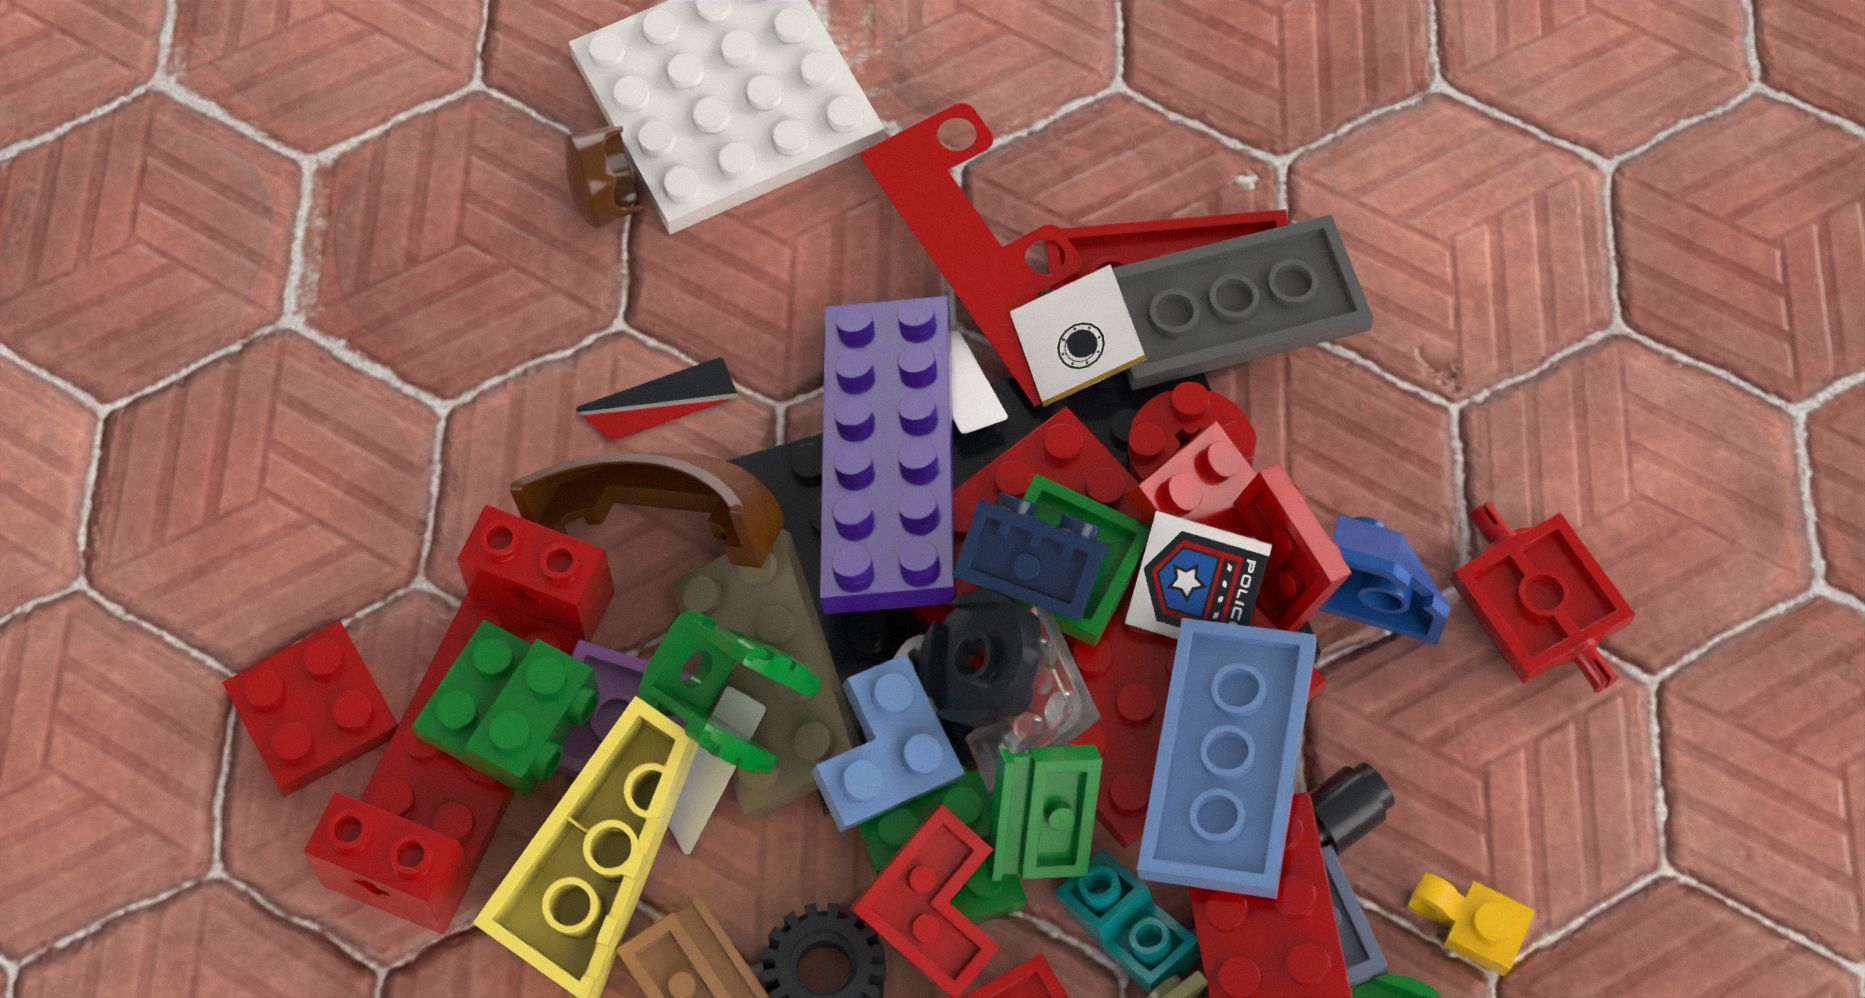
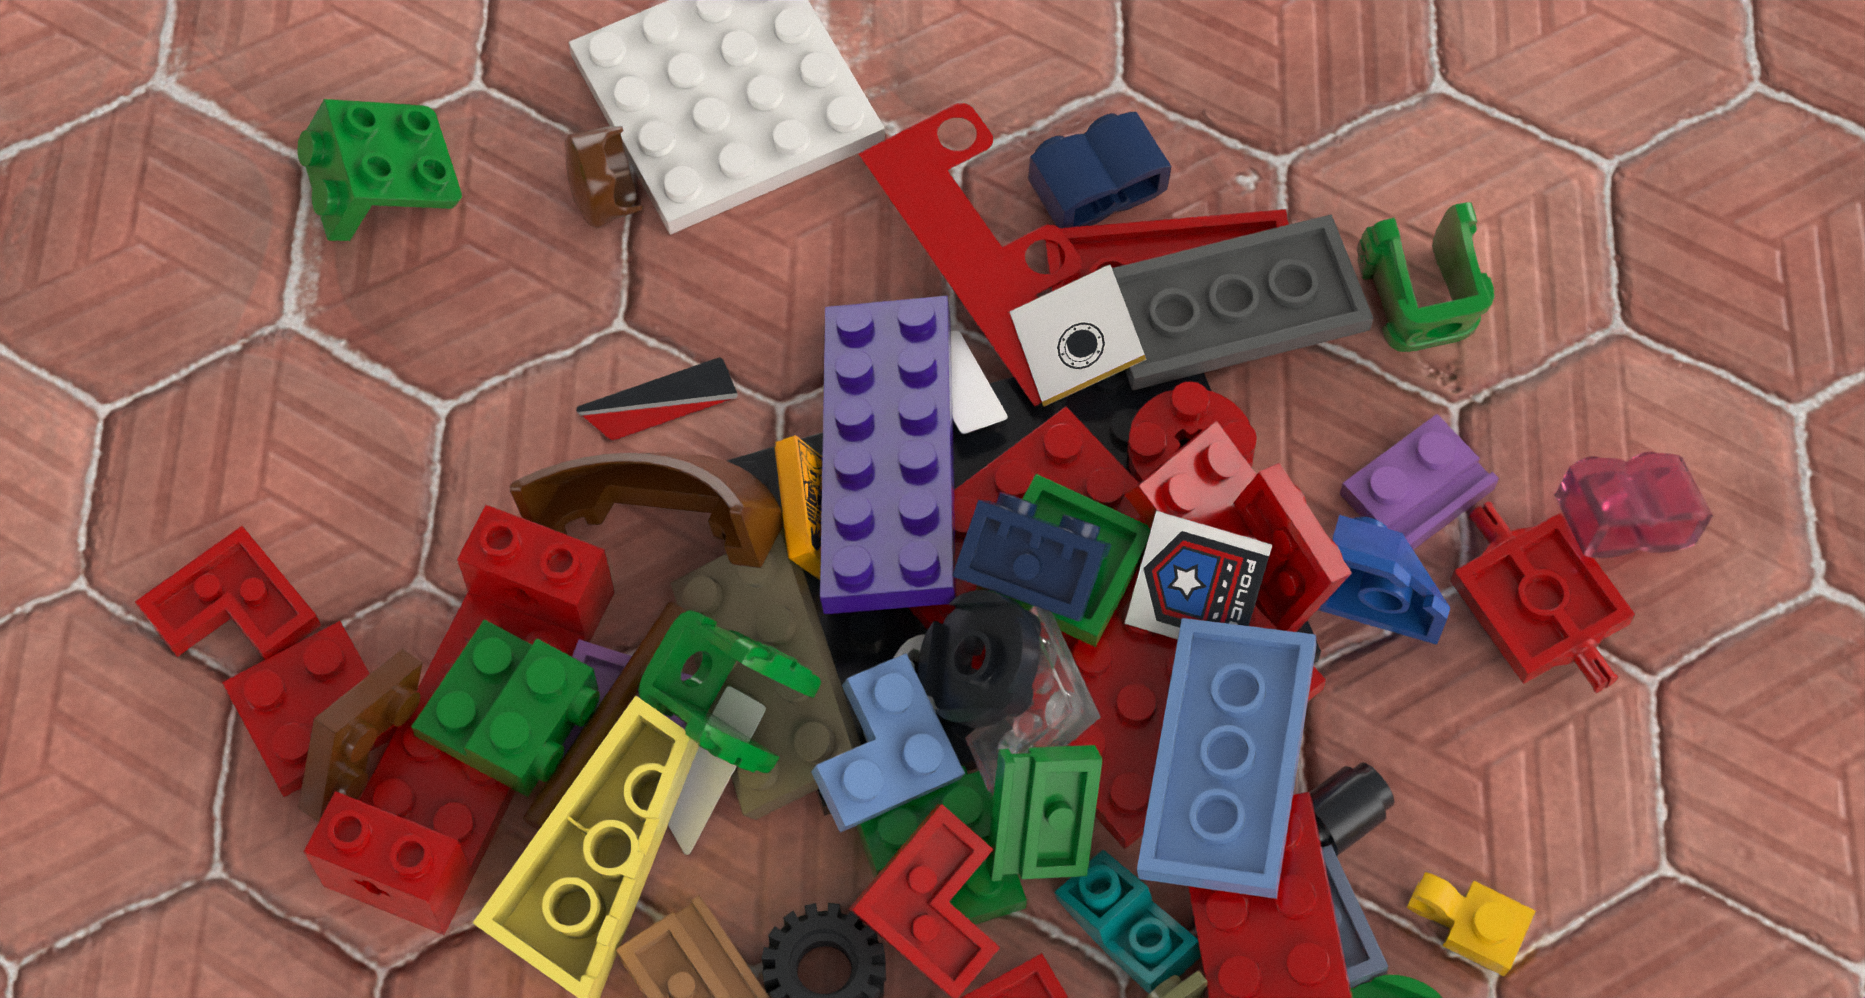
(225, 584): none -> red plate
(350, 727): none -> reddish brown plate
(375, 157): none -> green bracket
(601, 721): none -> reddish brown bar
(801, 501): none -> light orange tile
(1098, 171): none -> dark blue brick
(1420, 482): none -> medium lavender plate
(1439, 324): none -> green piece
(1632, 505): none -> clear pink brick

